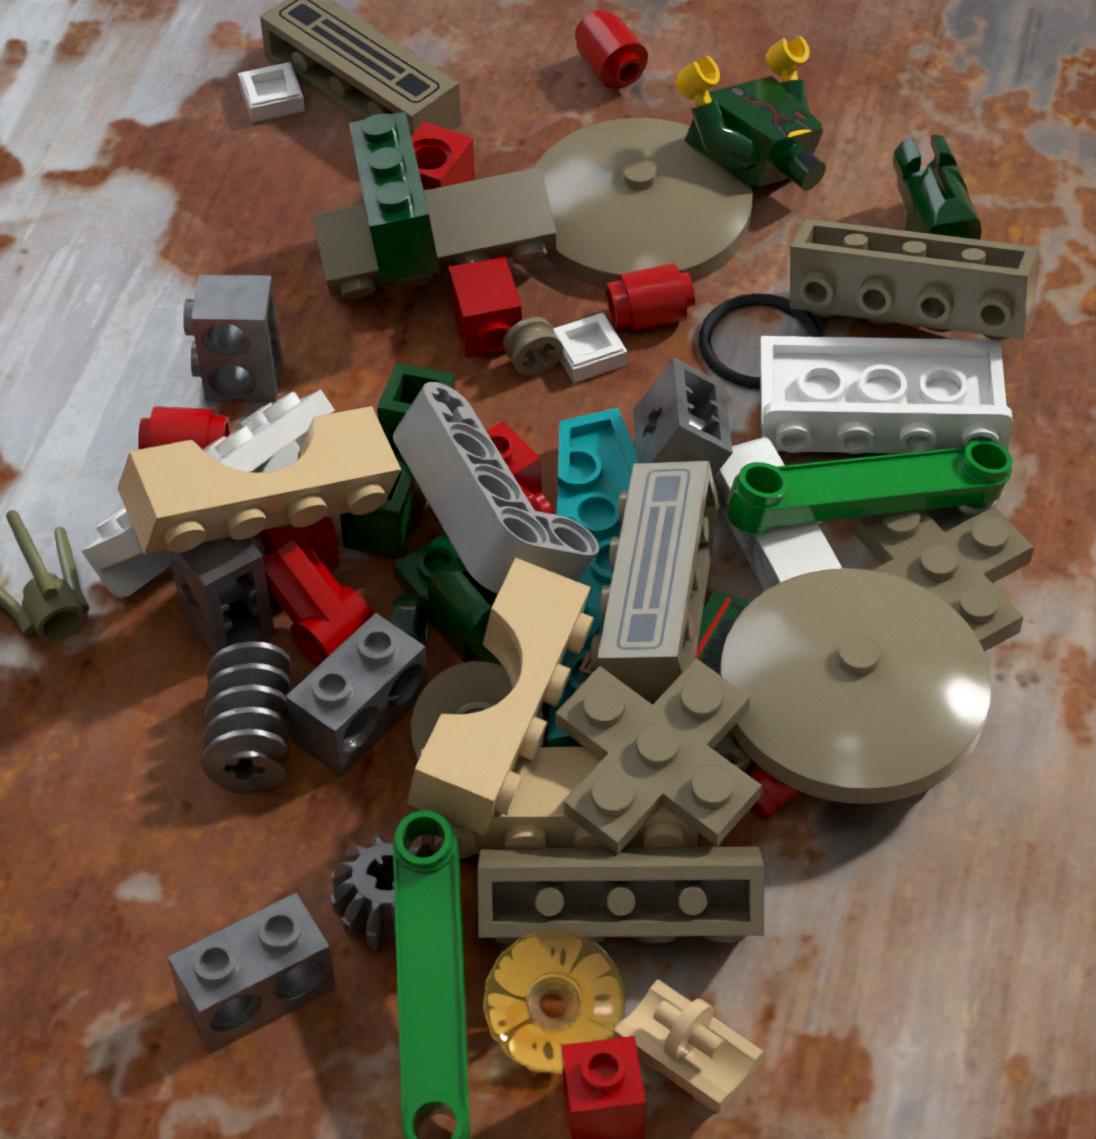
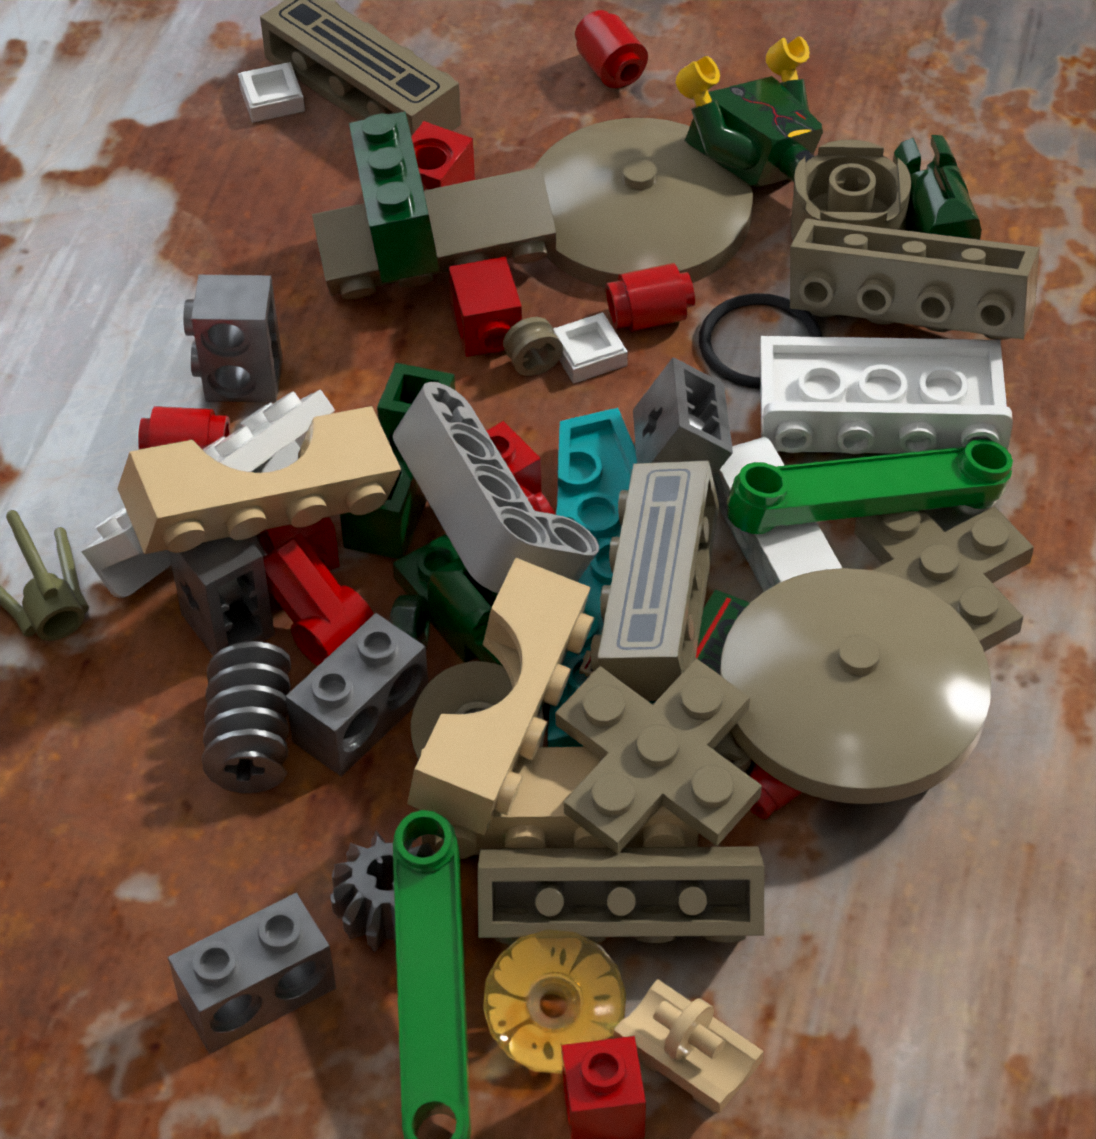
(851, 186): none -> dark tan brick

